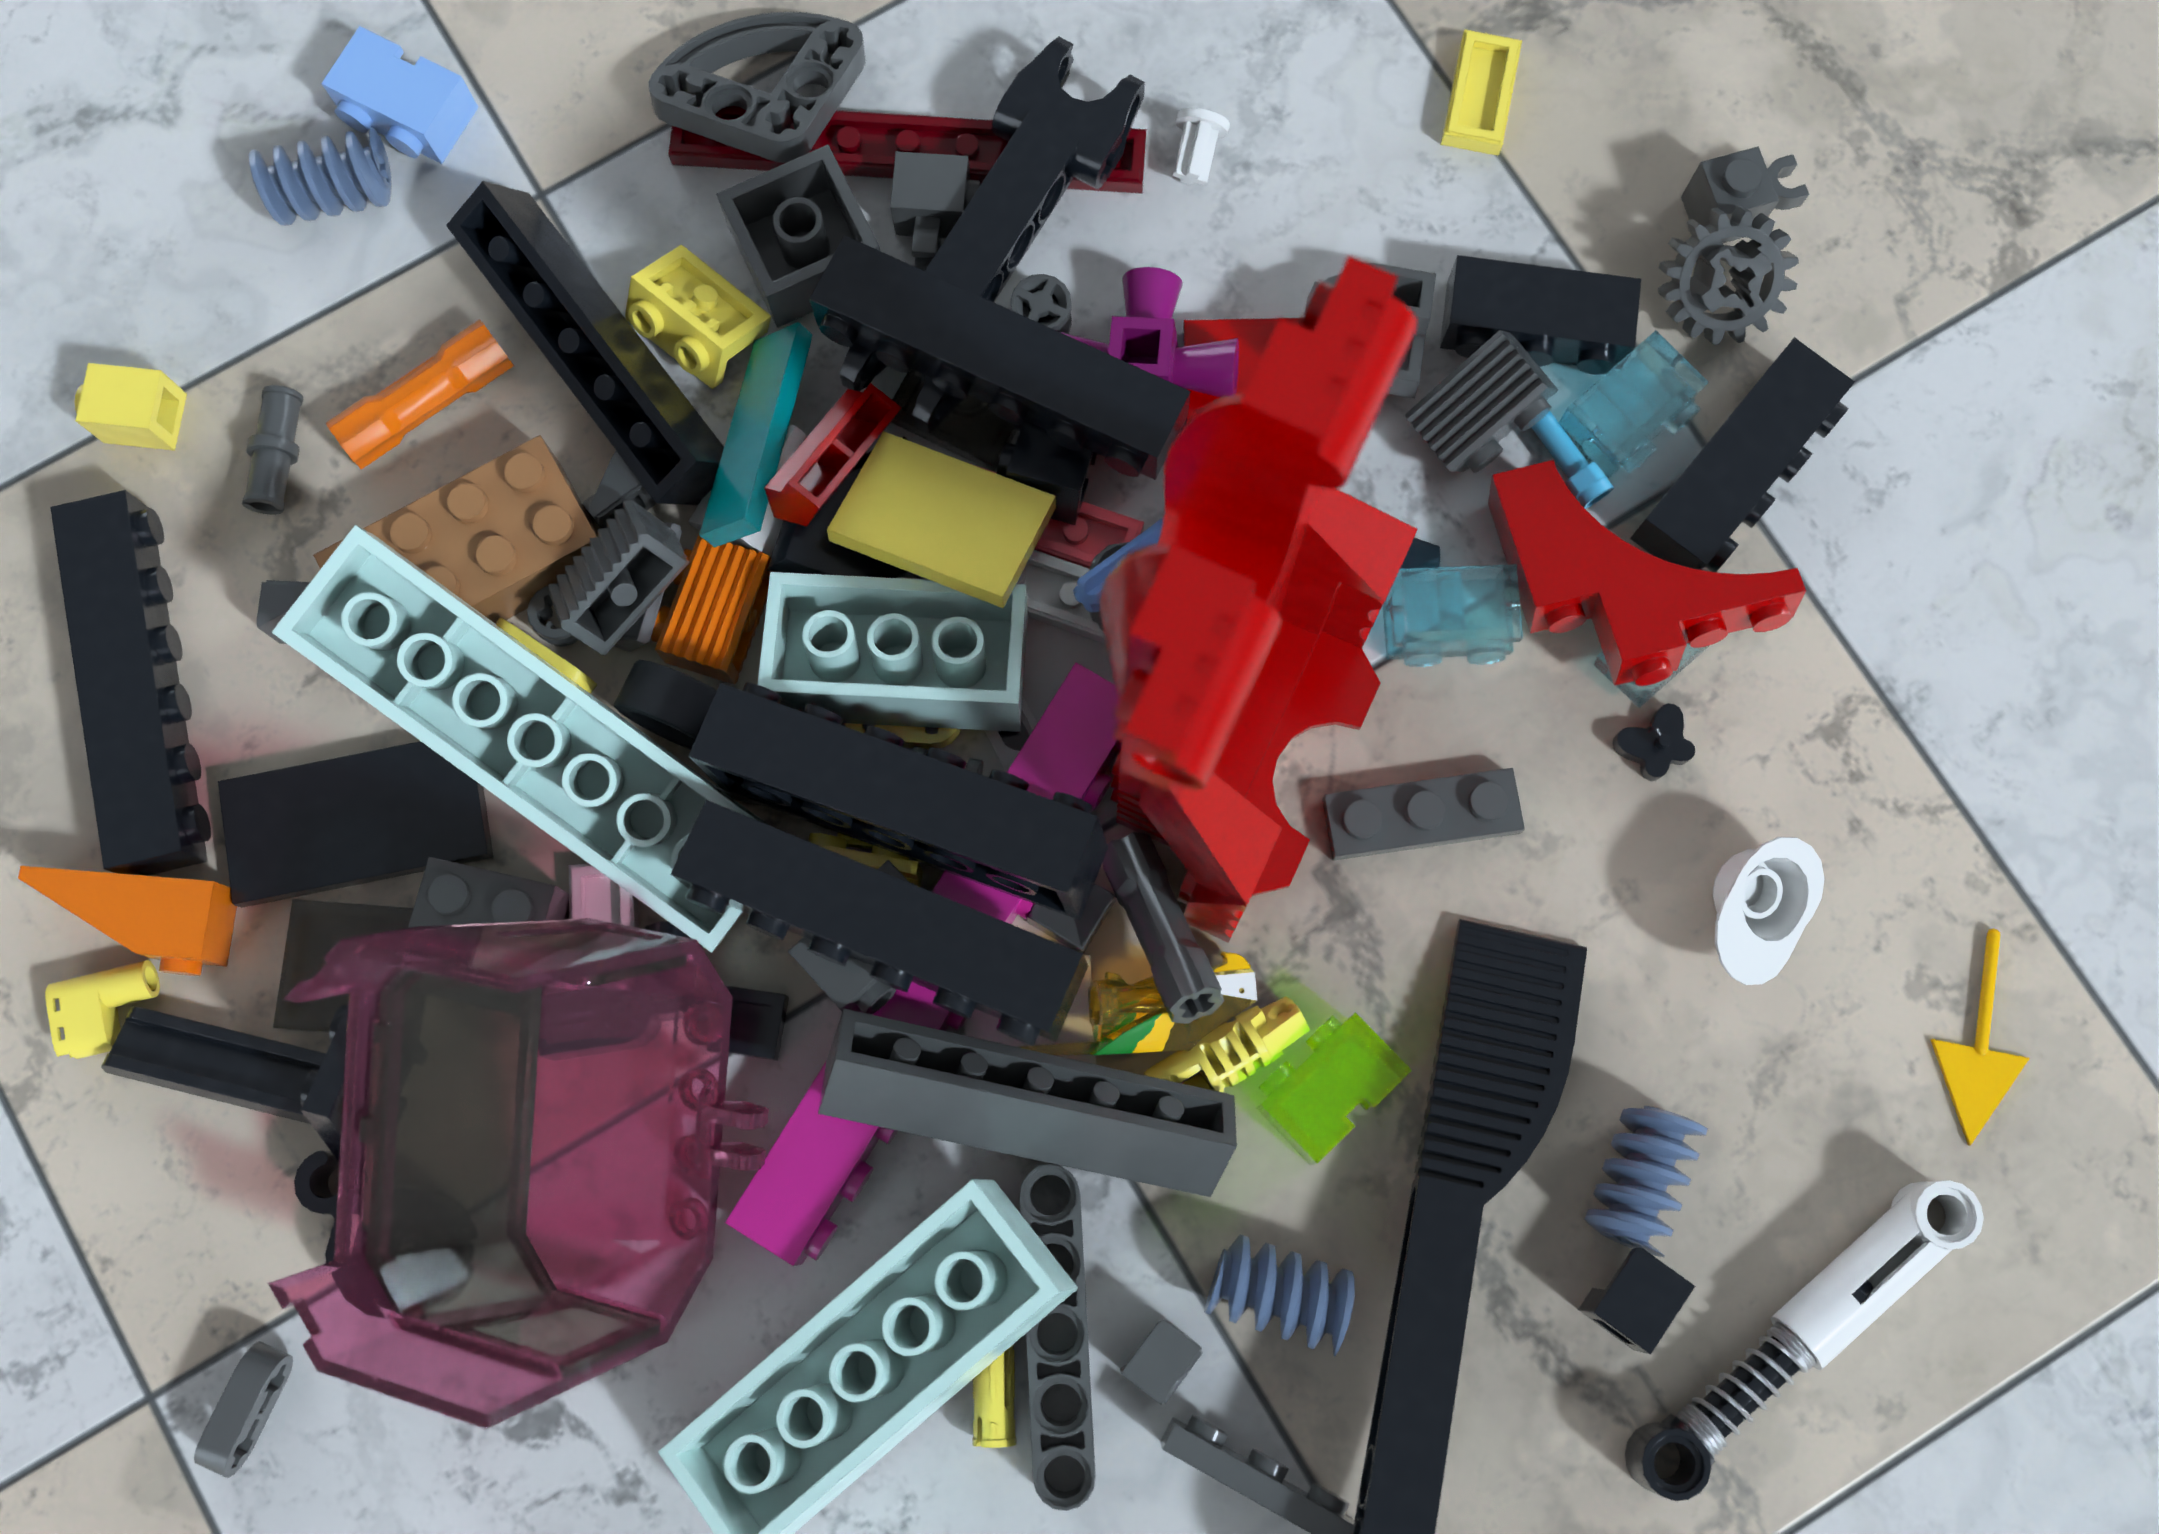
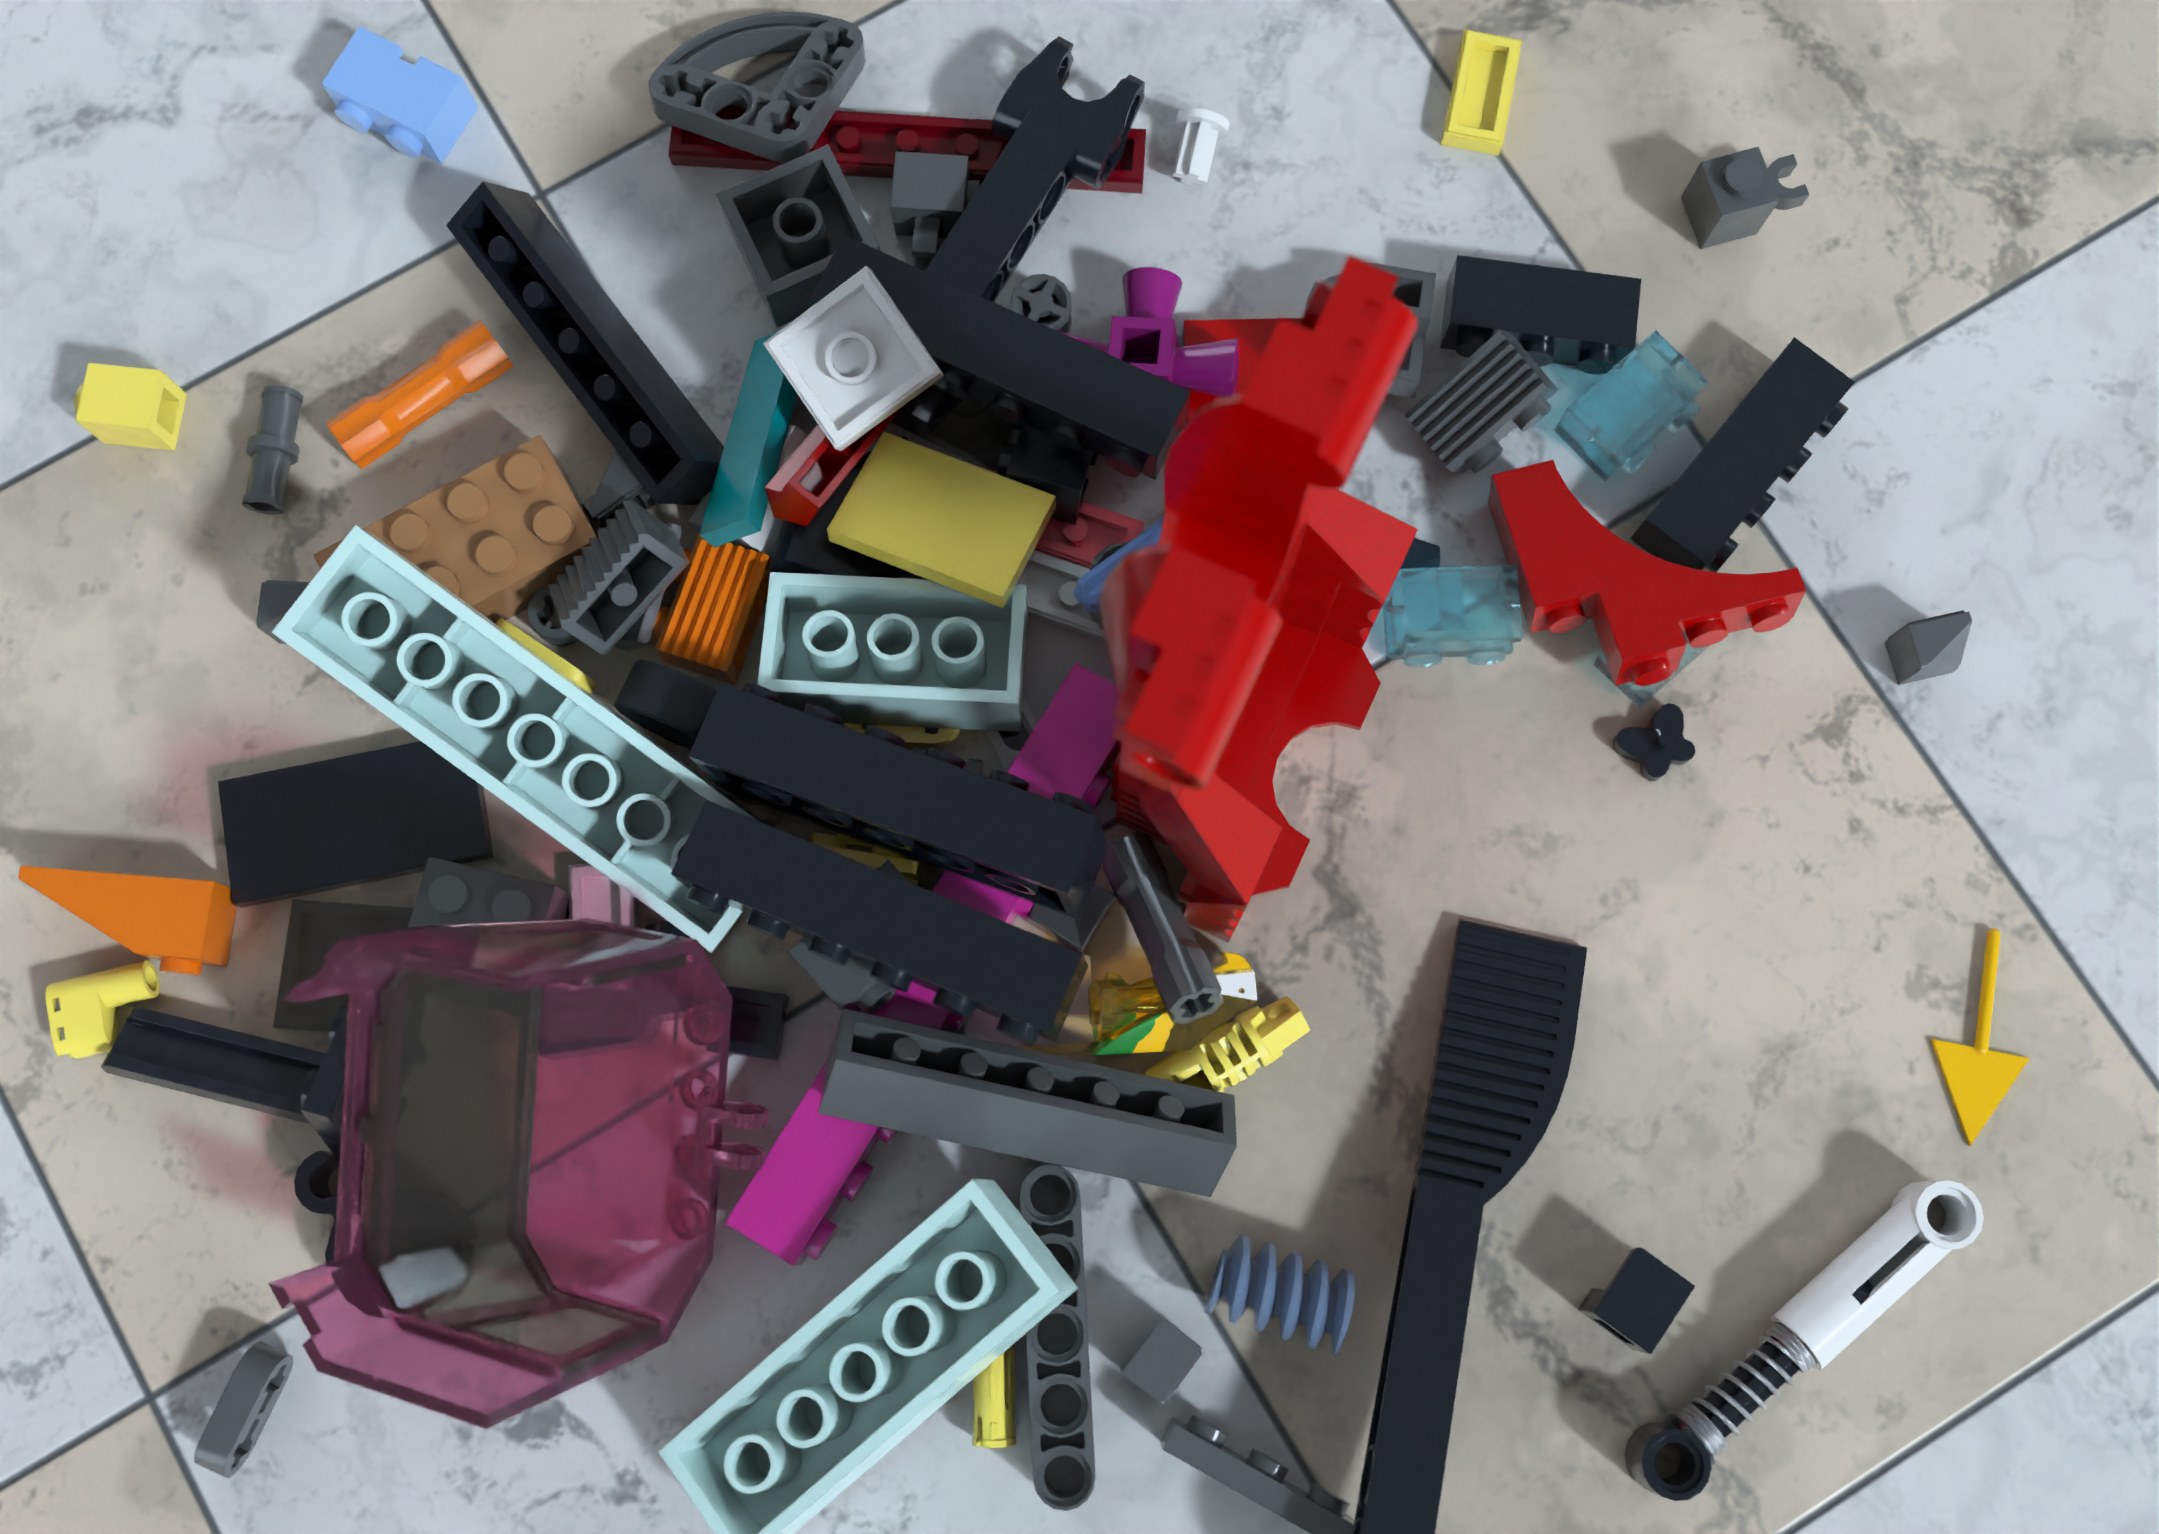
(130, 685): black brick -> none
(323, 180): sand blue piece -> none
(693, 314): light yellow bracket -> none
(853, 359): none -> white tile
(1344, 1070): clear neon green brick -> none
(1423, 814): dark grey plate -> none
(1584, 480): medium azure bar -> none
(1643, 1176): sand blue piece -> none
(1749, 264): dark grey gear -> none
(1764, 905): white piece -> none
(1929, 646): none -> dark grey slope

